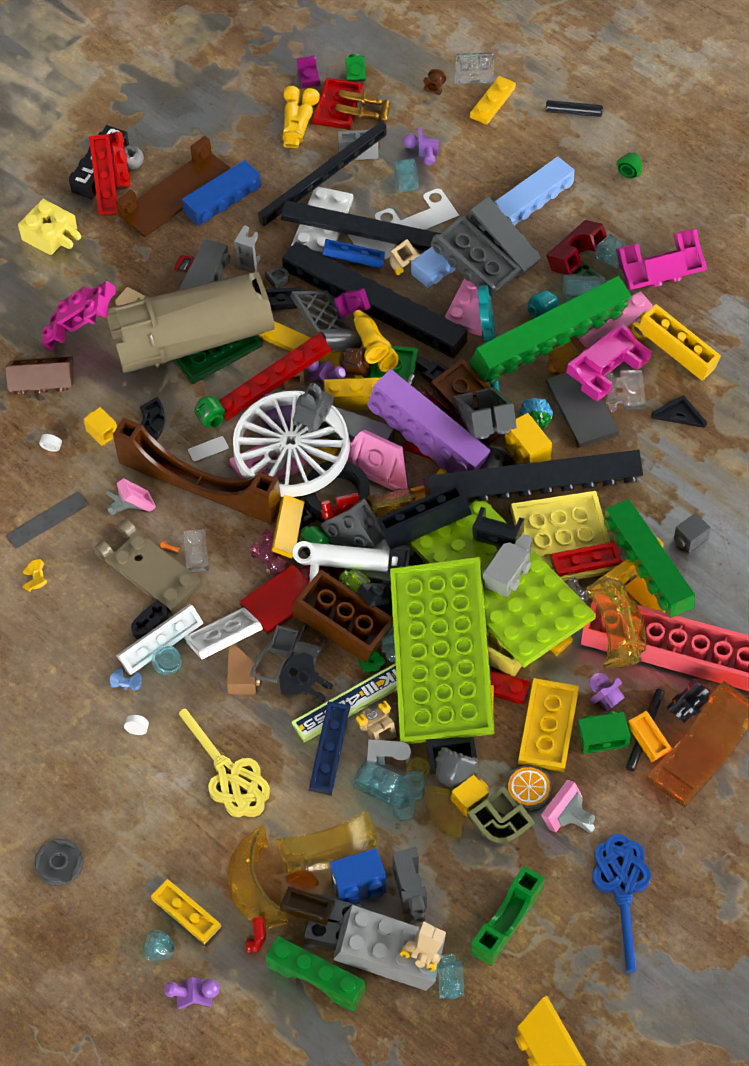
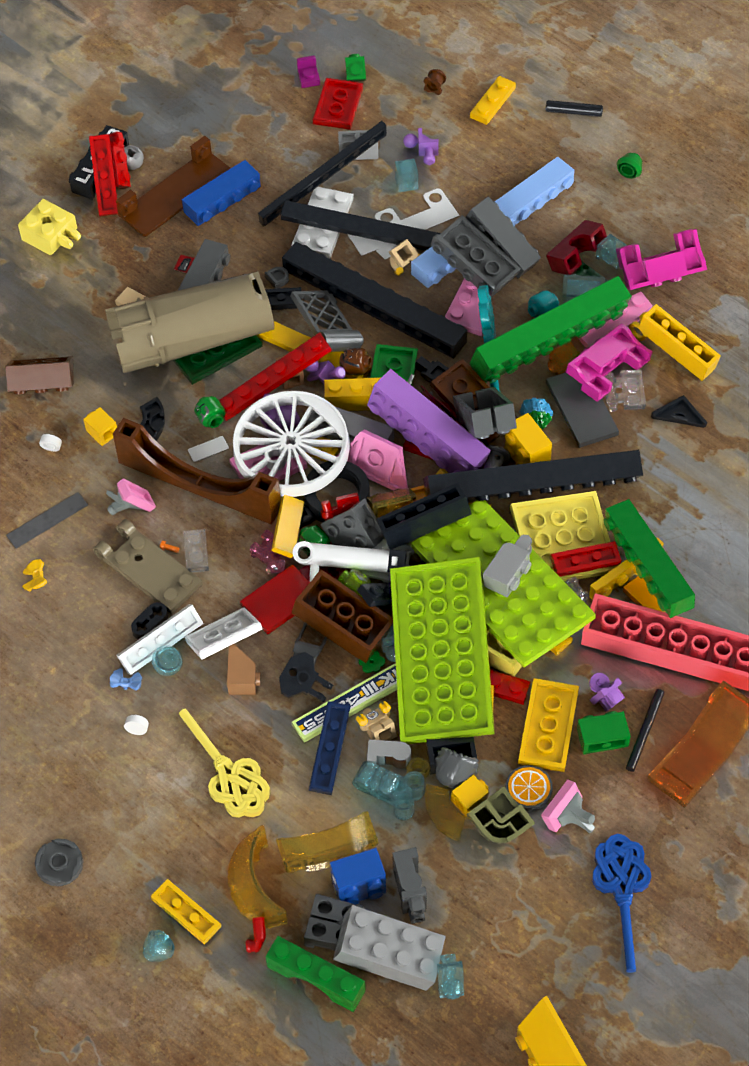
(77, 311): dark pink bracket -> none
(193, 991): medium lavender piece -> none
(245, 250): light grey hinge -> none
(282, 644): dark grey piece -> none
(296, 116): yellow piece -> none
(302, 880): clear orange tile -> none
(307, 905): dark brown tile -> none
(312, 407): dark grey hinge -> none
(351, 301): magenta bracket -> none
(353, 253): blue plate -> none
(360, 112): pearl gold piece -> none
(377, 347): yellow piece -> none
(425, 946): tan piece -> none
(474, 68): clear slope -> none
(494, 531): black panel -> none
(517, 903): green arch -> none
(622, 622): clear yellow windscreen -> none
(649, 736): light orange tile -> none
(690, 700): black hips -> none
(691, 533): dark grey brick -> none

